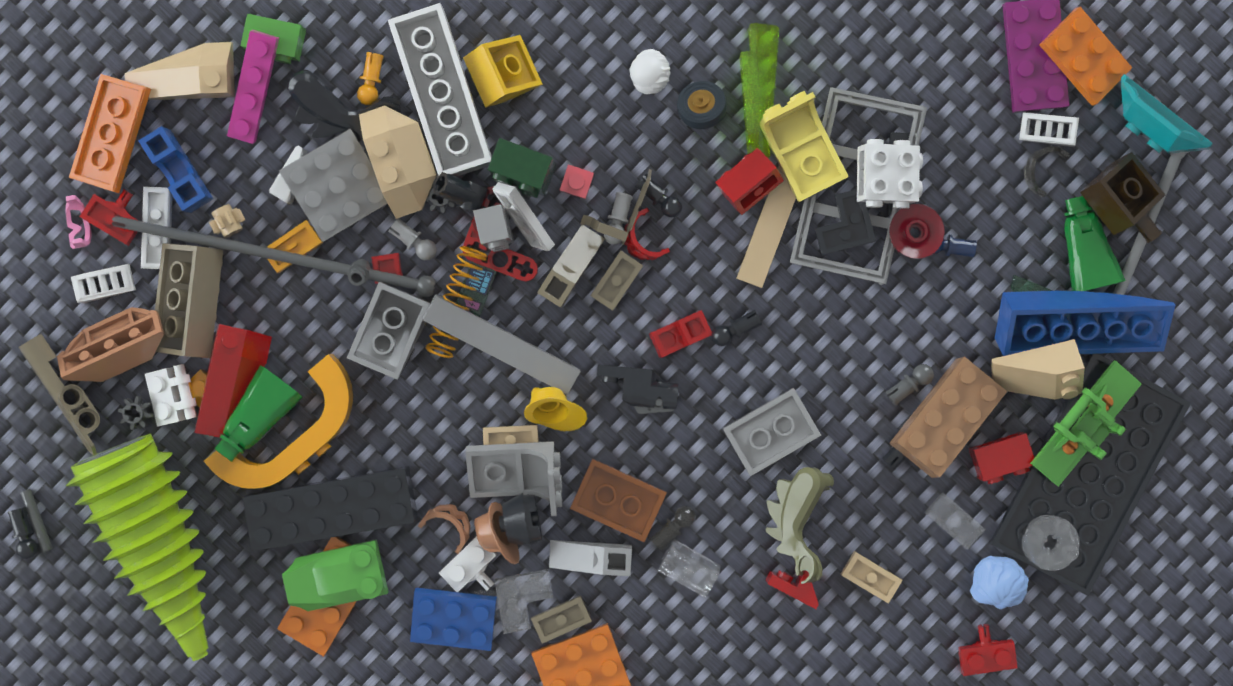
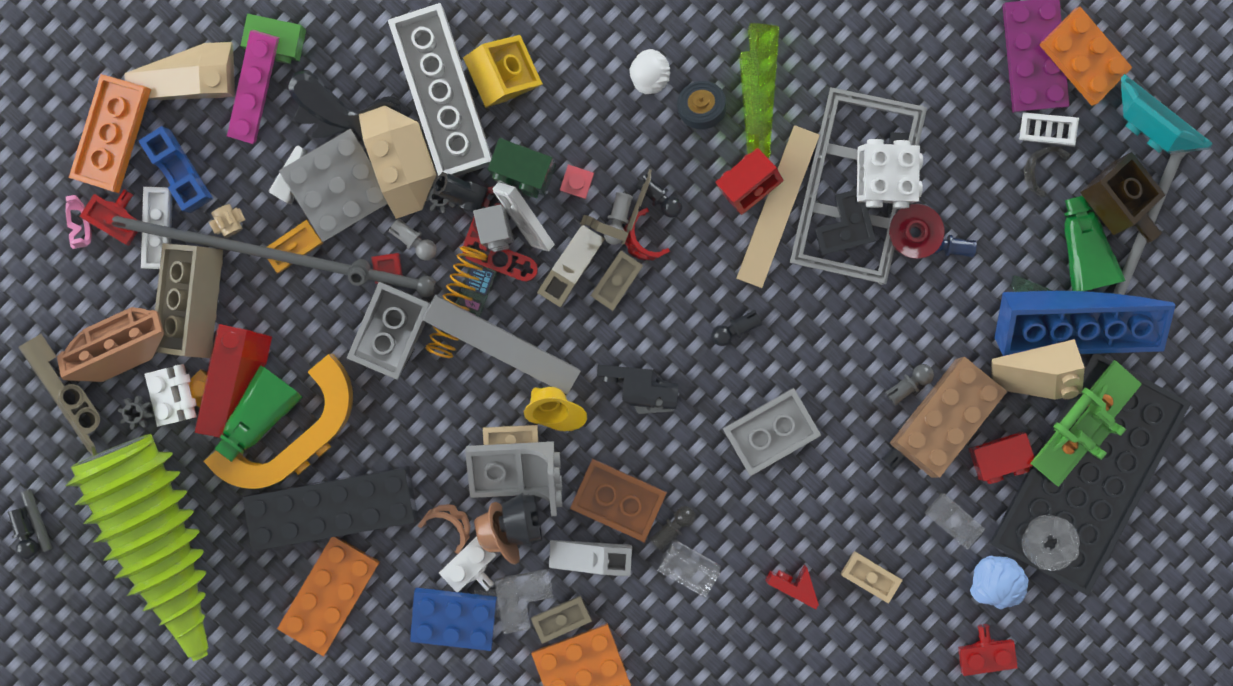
(80, 288): white slope -> none
(335, 577): bright green slope -> none
(367, 92): light orange pin -> none
(680, 334): red slope -> none
(791, 514): animal -> none
(802, 146): light yellow bracket -> none

